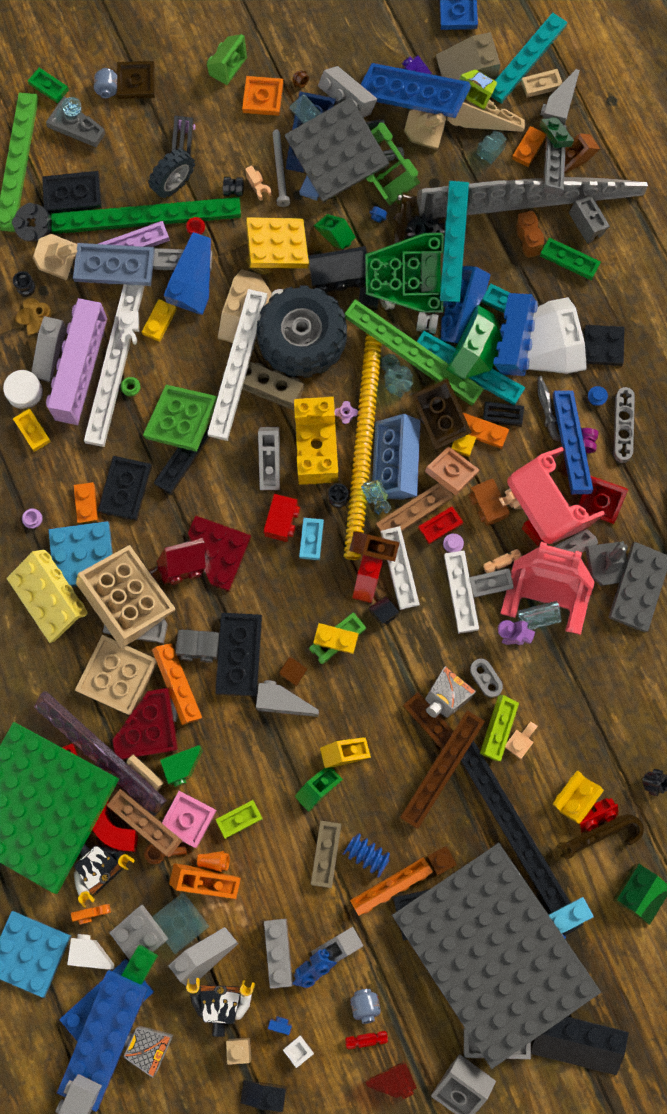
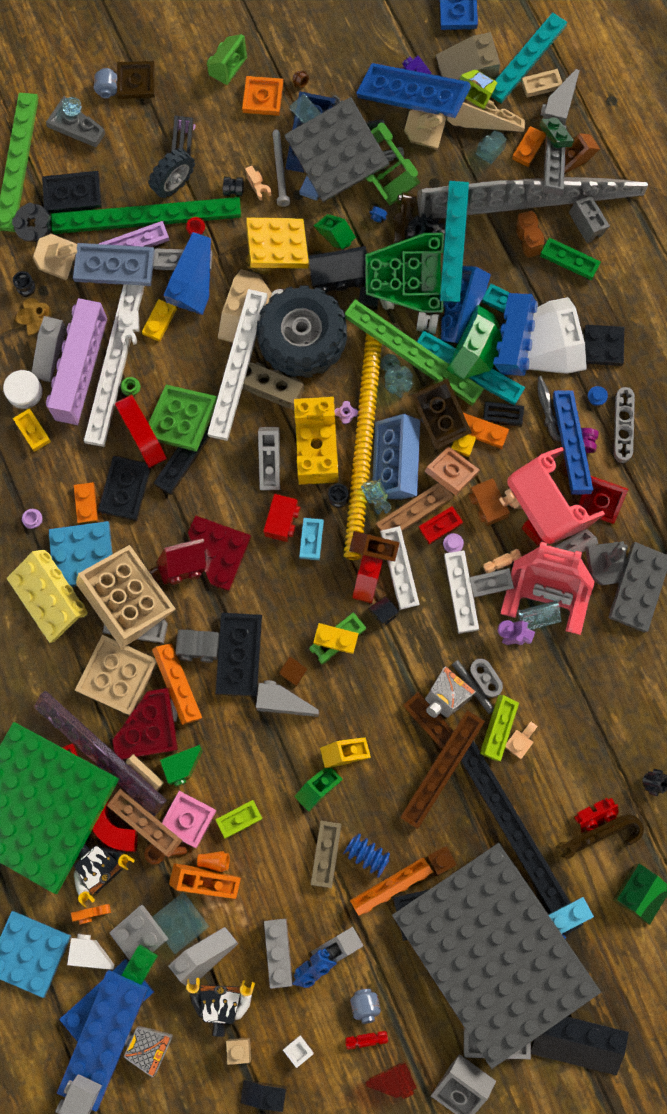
(48, 85): green plate -> none
(140, 431): none -> red beam
(280, 1025): blue plate -> none
(342, 86): light grey brick -> none
(478, 694): none -> dark grey bar
(552, 594): none -> light grey axle
(577, 797): yellow bracket -> none

